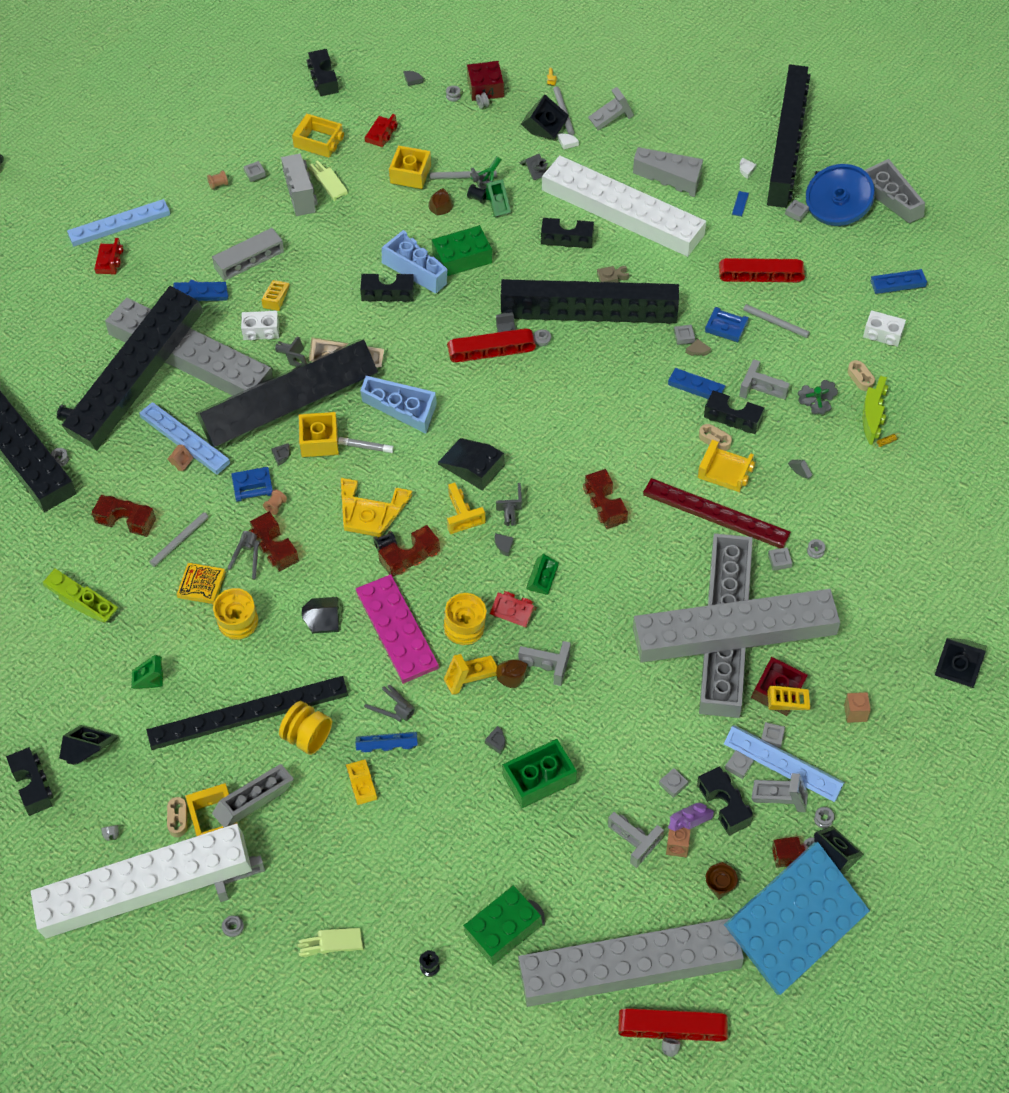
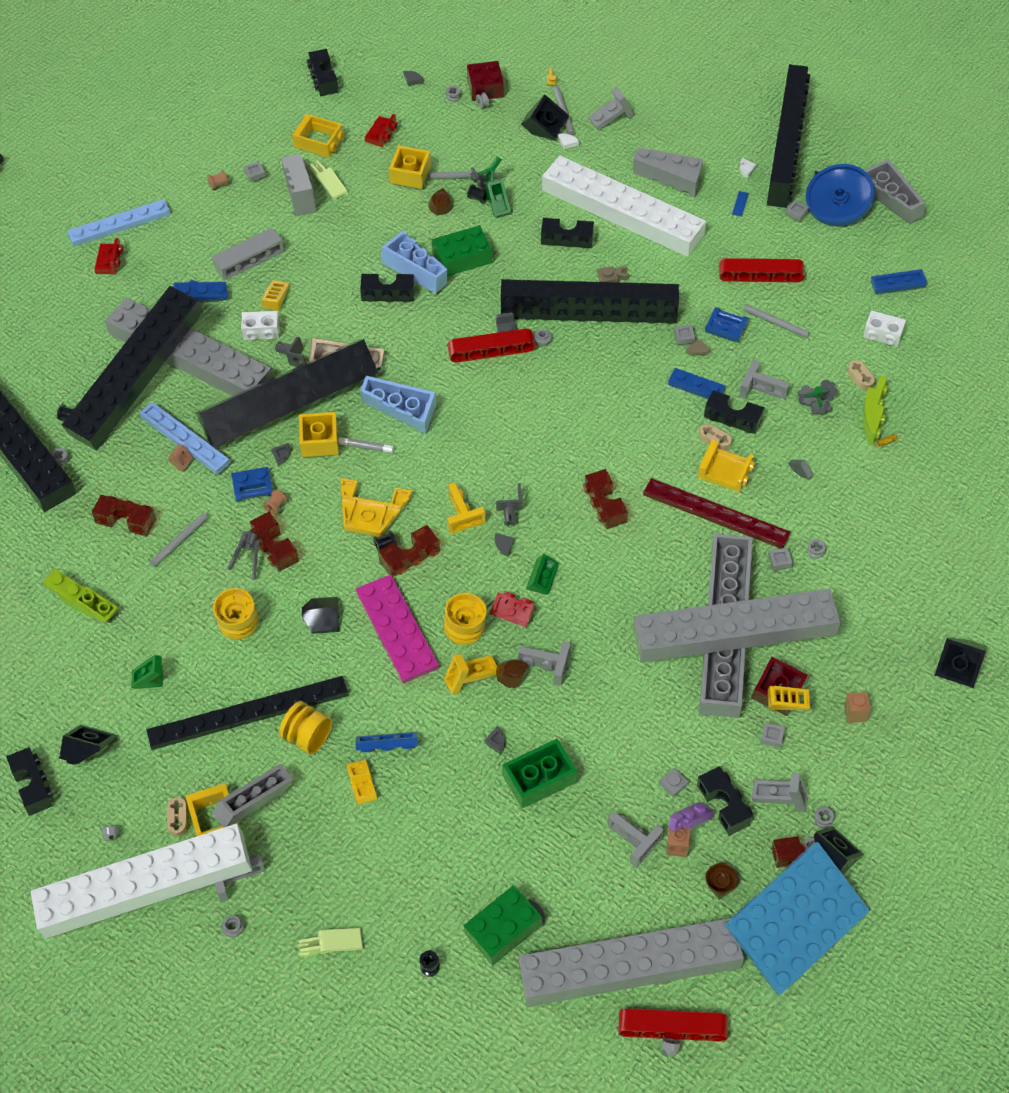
(201, 583): yellow tile -> none
(403, 709): dark grey plant -> none
(473, 462): black slope -> none
(535, 166): dark grey bracket -> none
(739, 764): light grey plate -> none
(783, 762): light blue plate -> none

